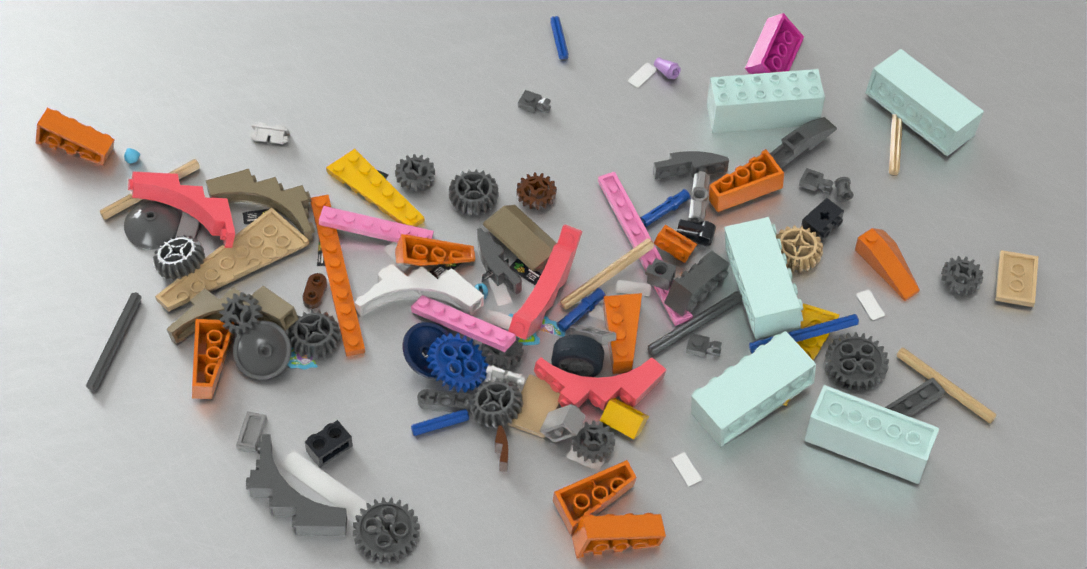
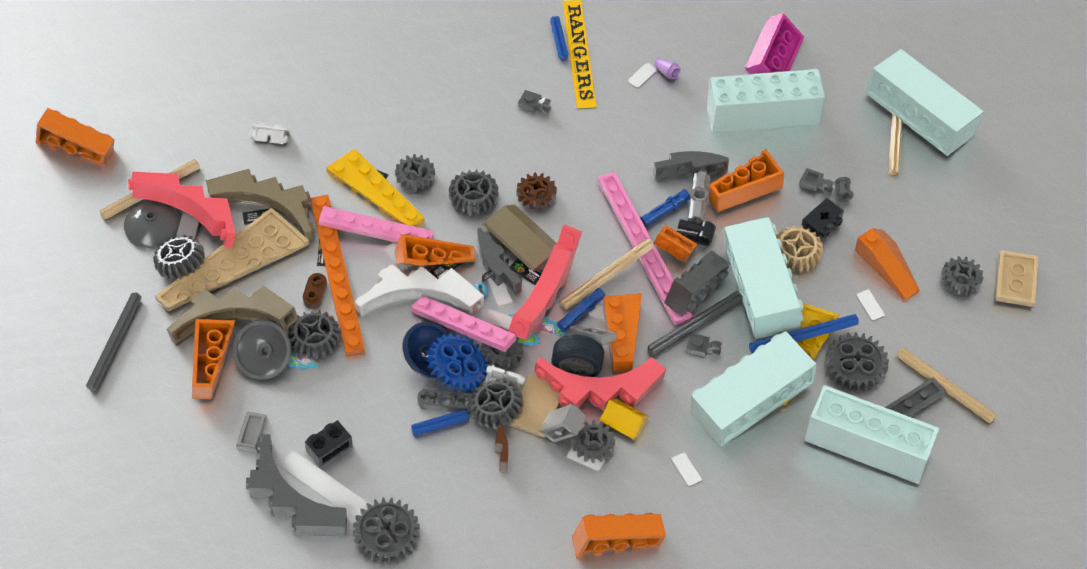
(131, 155): medium azure hinge -> none
(248, 317): dark grey gear -> none
(579, 54): none -> yellow sticker
(593, 494): orange wedge -> none
(629, 287): white sticker -> none
(667, 273): dark grey brick -> none
(802, 138): dark grey slope -> none

